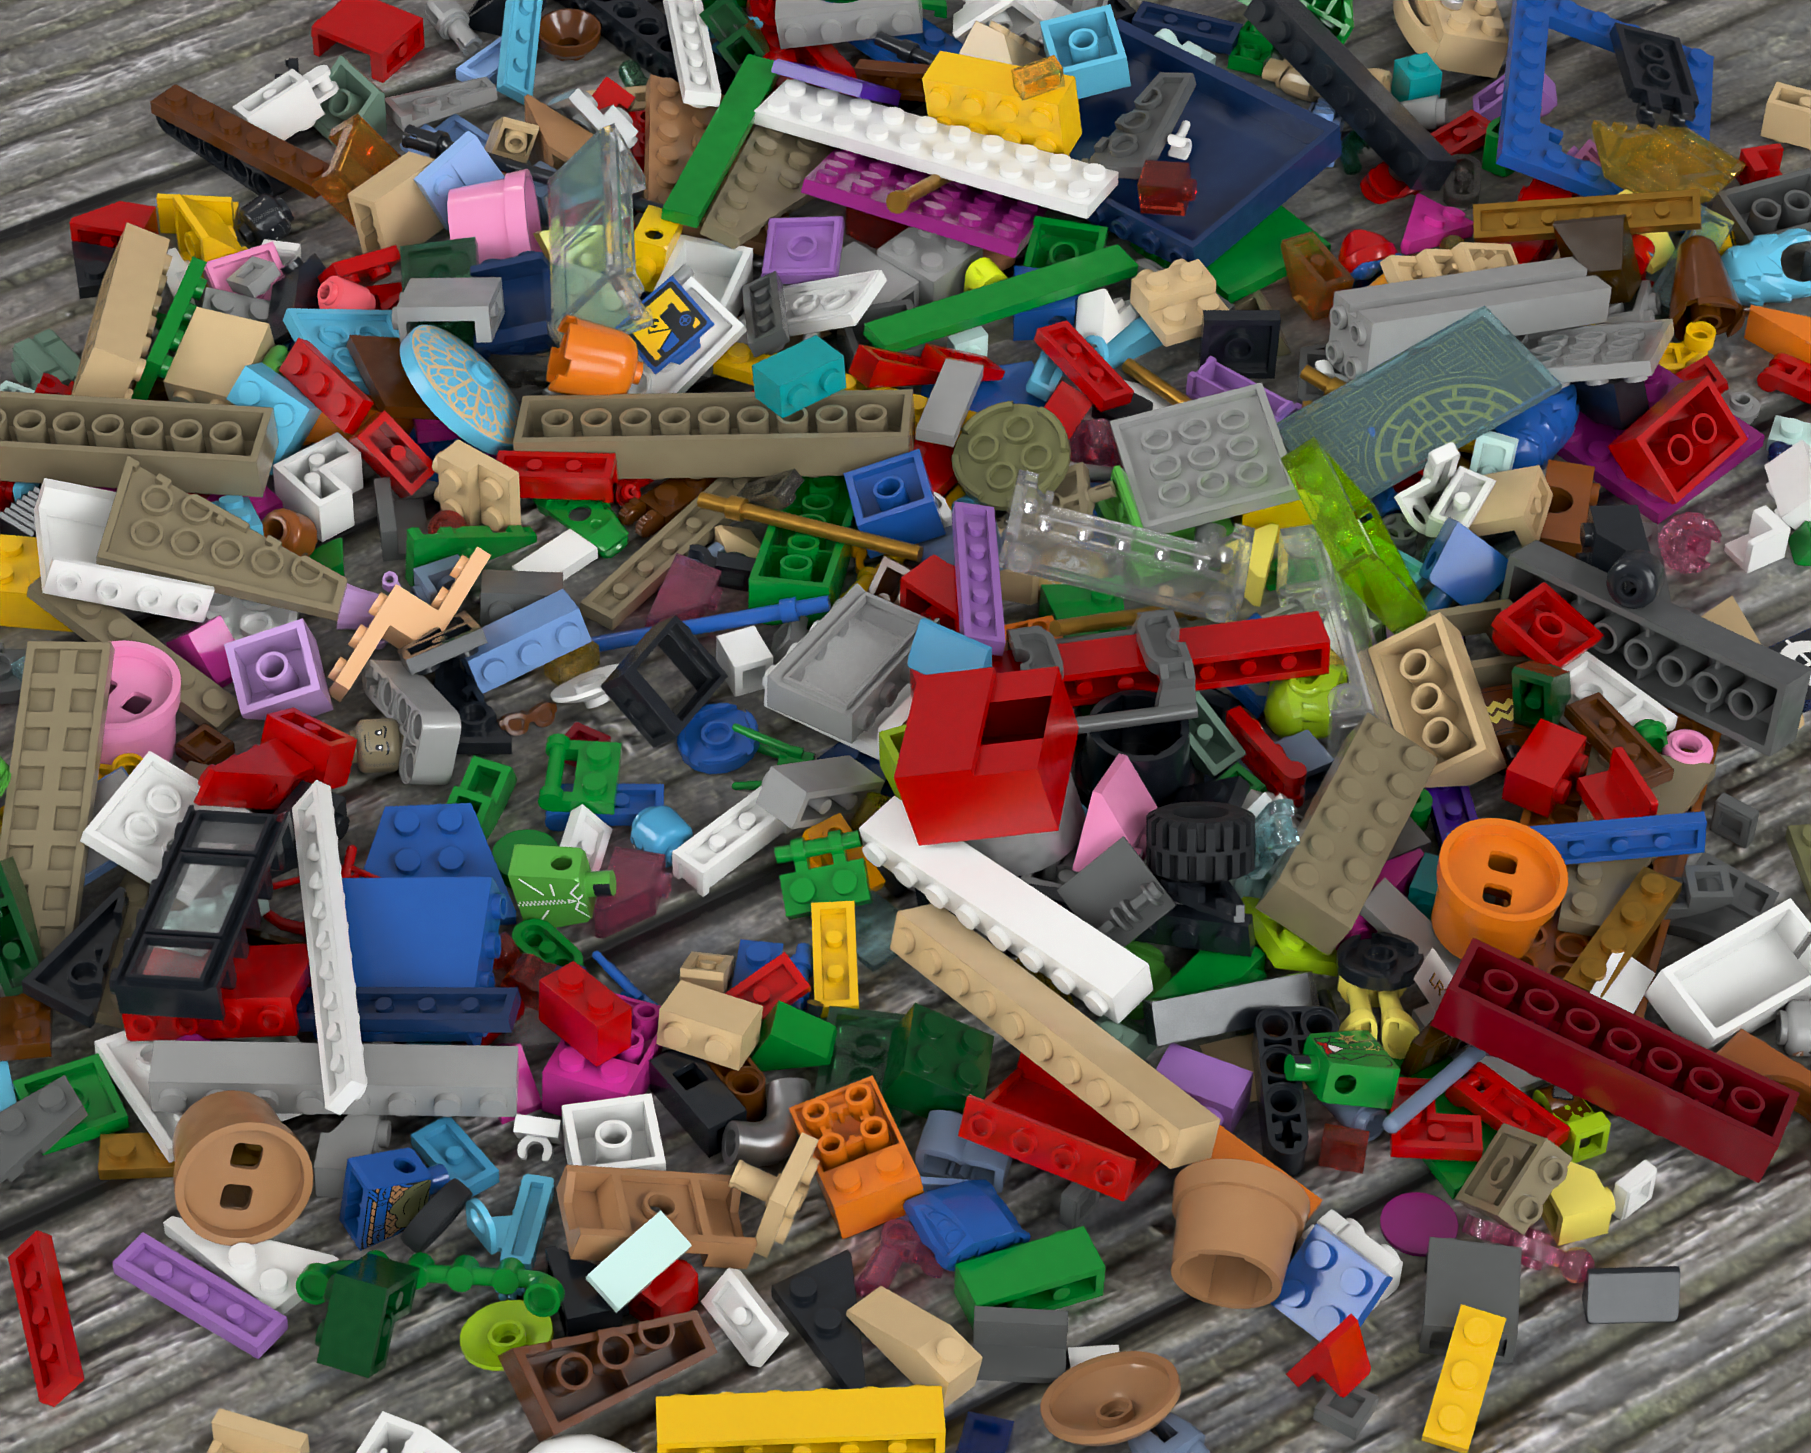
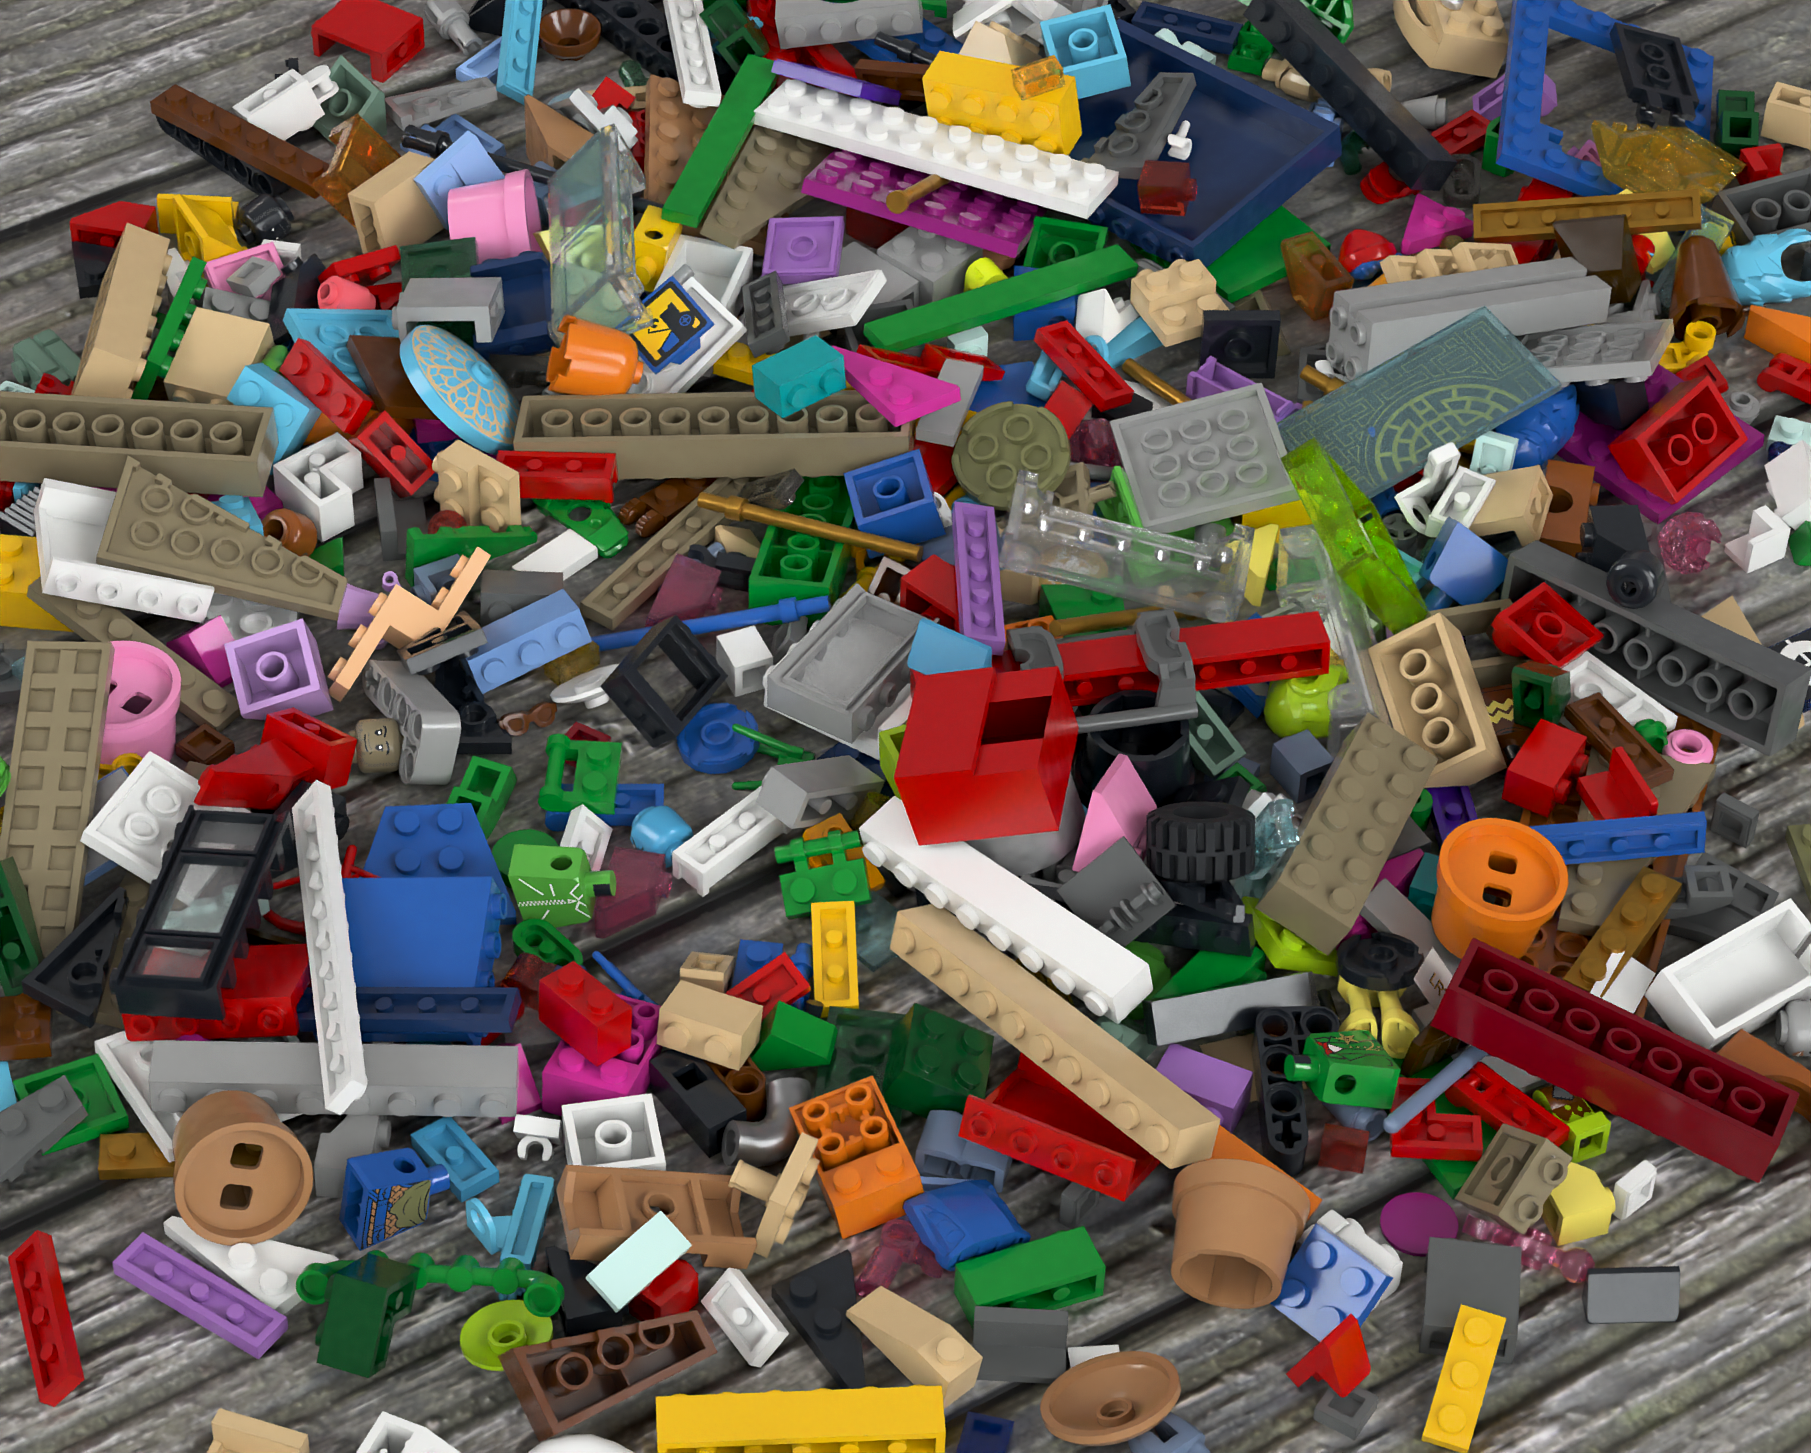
(436, 1216): black tyre -> none
(508, 953): clear red plate -> none
(512, 139): tan slope -> none
(628, 489): red arm -> none
(896, 391): none -> dark pink wing
(1266, 758): red plate -> none
(1415, 77): teal brick -> none
(1736, 121): none -> dark green brick

